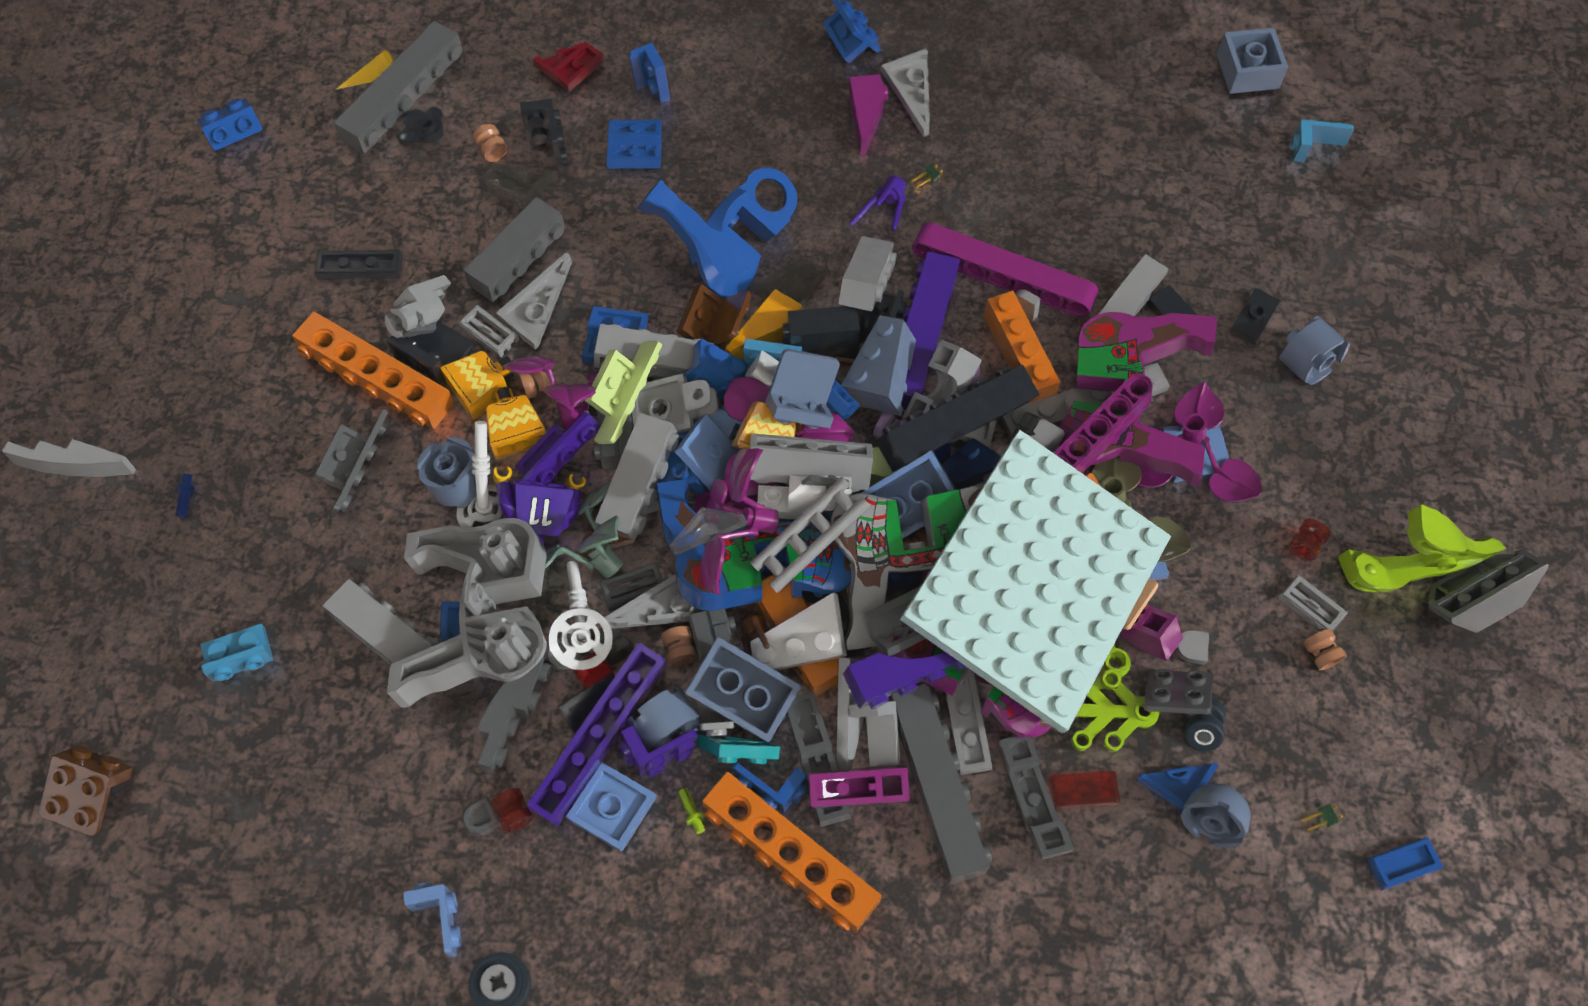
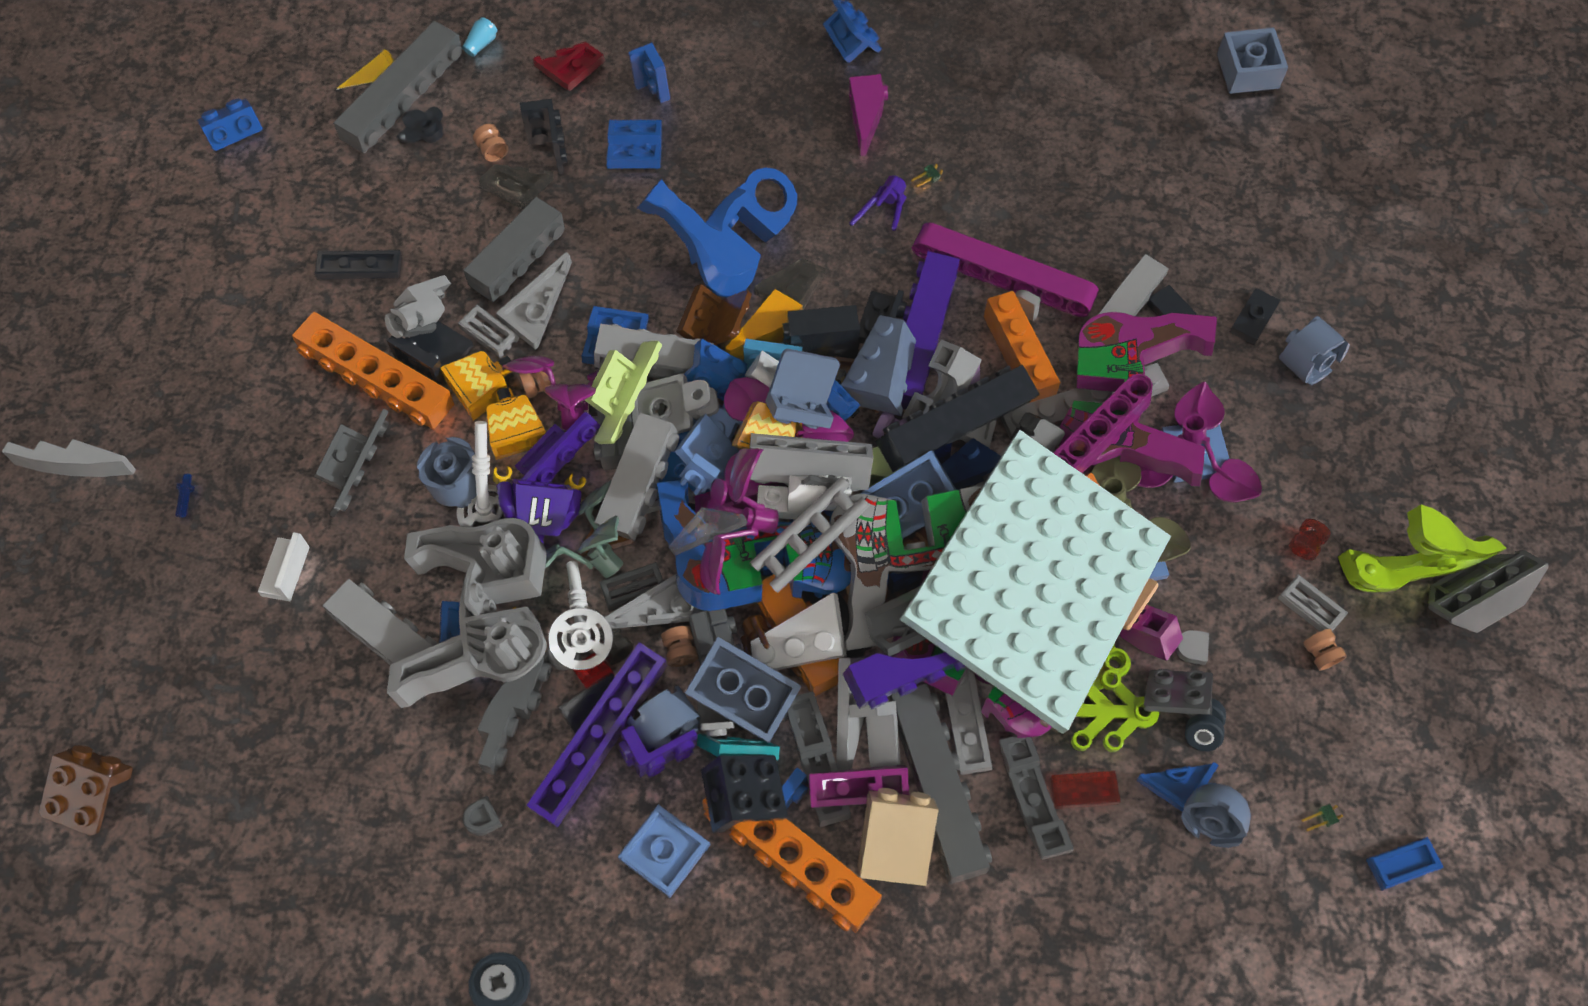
(236, 653): dark azure bracket -> none
(284, 568): none -> white panel
(429, 896): medium blue bracket -> none
(480, 36): none -> medium azure cone
(512, 810): clear red wheel -> none
(611, 807): medium blue plate -> none
(663, 851): none -> medium blue plate
(694, 817): lime piece -> none
(699, 474): none -> medium blue tile
(743, 790): none -> black bracket
(867, 273): light grey brick -> none
(897, 837): none -> tan brick
(910, 83): light grey wing -> none
(1318, 132): dark azure bracket -> none

